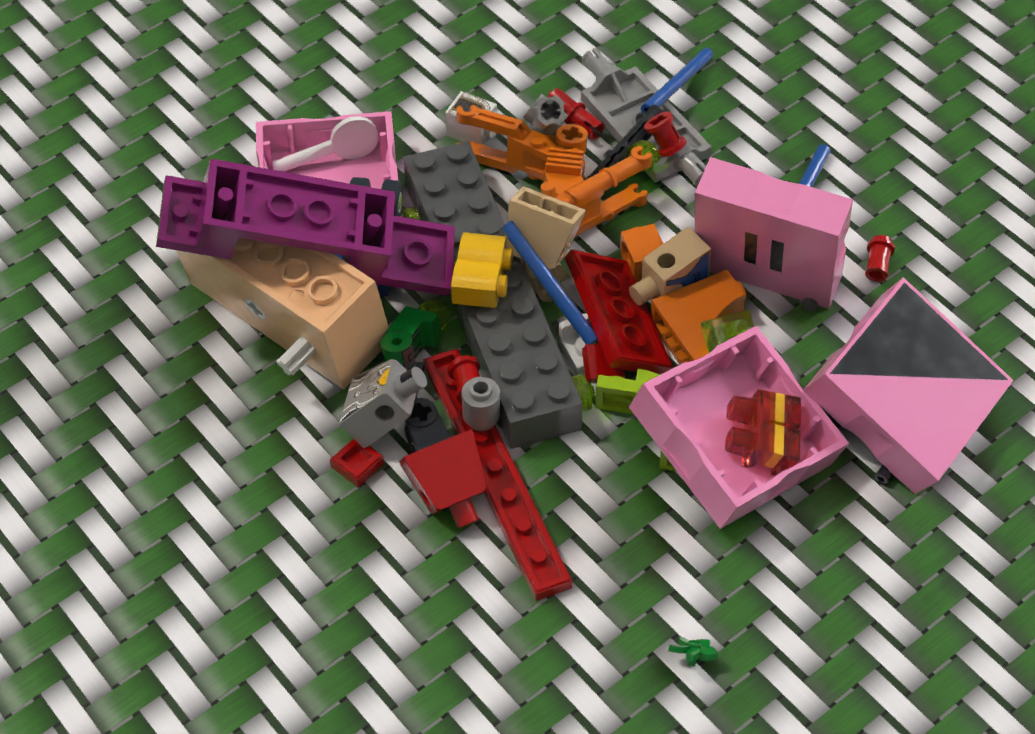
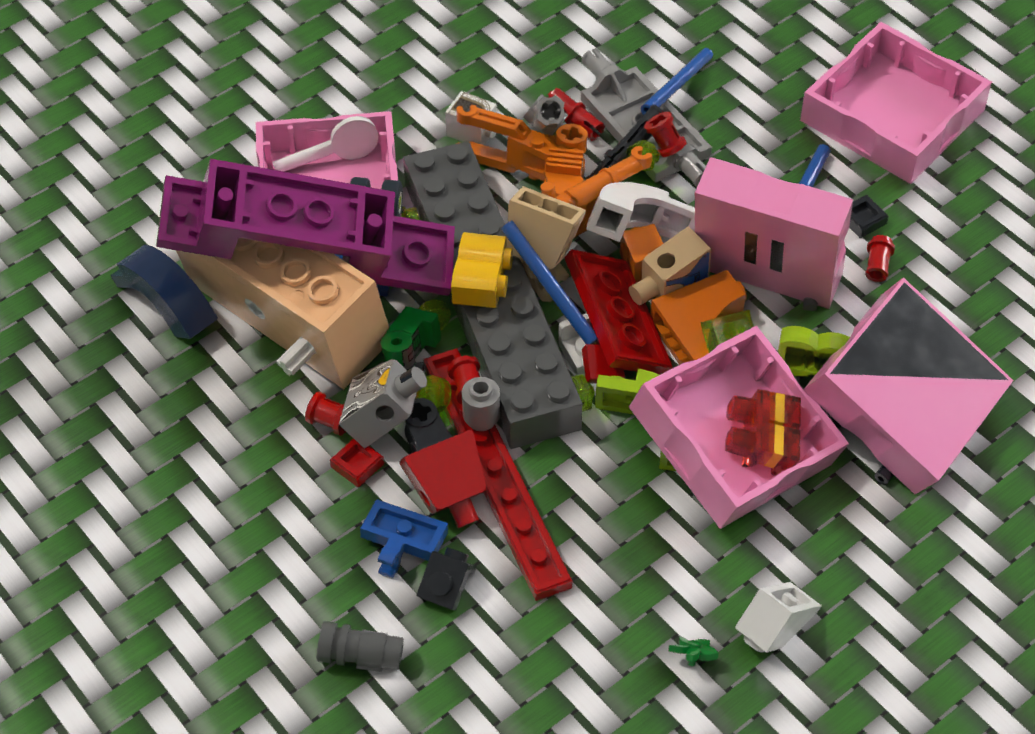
(167, 288): none -> dark blue arch
(324, 412): none -> red bush
(366, 648): none -> dark grey axle
(401, 533): none -> blue plate
(437, 390): none -> clear neon green tile
(445, 578): none -> black bracket
(638, 205): none -> white arch
(776, 616): none -> white slope
(806, 350): none -> lime brick
(866, 216): none -> black tile
(895, 102): none -> bright pink tile

